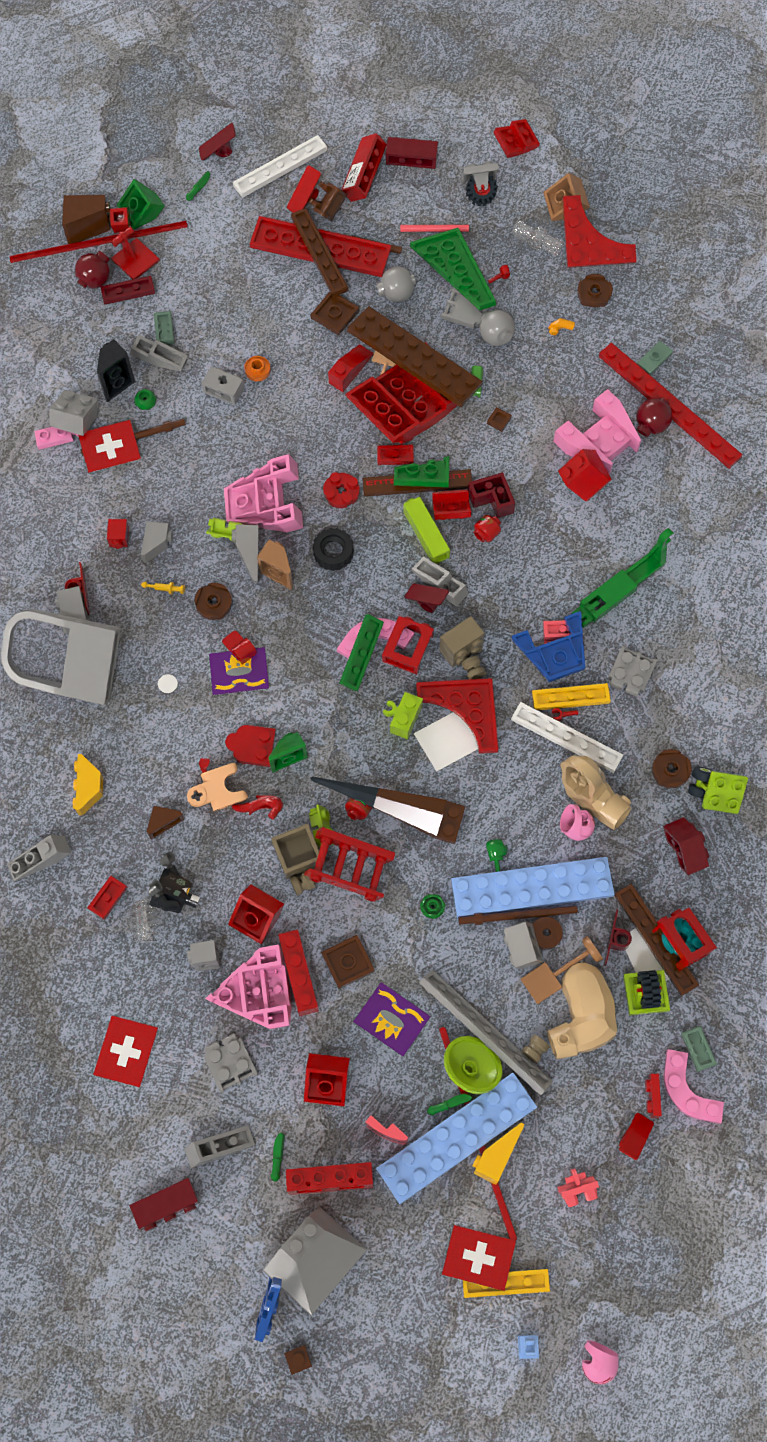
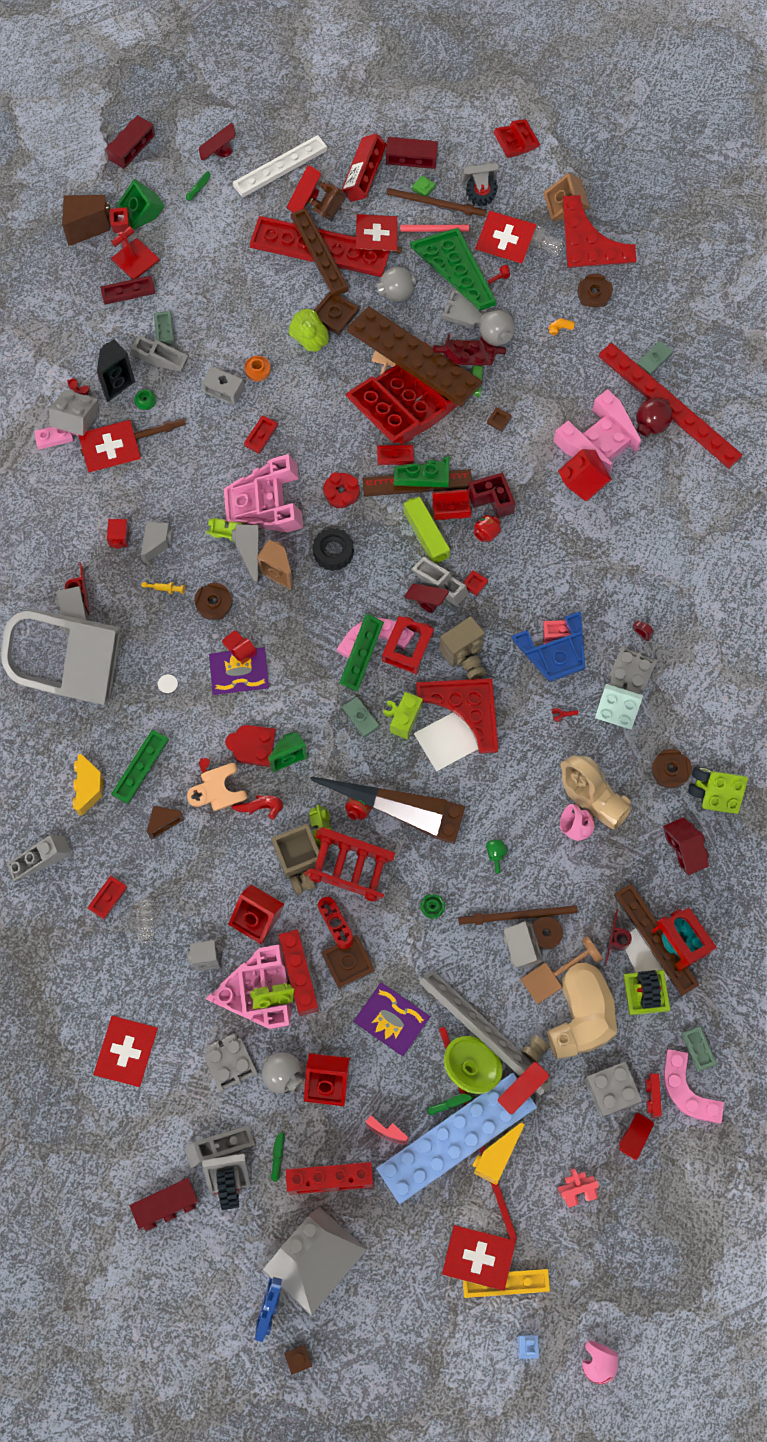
(73, 385): none -> red piece
(92, 270): dark red brick -> none
(94, 242): red piece -> none
(130, 141): none -> dark red brick
(140, 767): none -> green plate
(172, 889): black torso -> none
(226, 1177): none -> light grey plate
(261, 434): none -> red plate
(281, 995): none -> lime hinge
(282, 1073): none -> light grey brick
(308, 330): none -> lime hair
(336, 914): none -> red beam
(348, 367): red slope -> none
(360, 717): none -> sand green plate
(376, 232): none -> red sticker
(423, 186): none -> bright green plate
(468, 209): none -> reddish brown bar
(469, 352): none -> dark red plate
(475, 583): none -> red plate
(505, 237): none -> red sticker
(523, 1088): none -> red piece
(532, 887): light blue plate -> none
(566, 737): white plate -> none
(571, 696): yellow plate -> none
(613, 1090): none -> light grey brick
(618, 706): none -> light aqua plate
(624, 582): green hinge -> none
(643, 630): none -> dark red tile

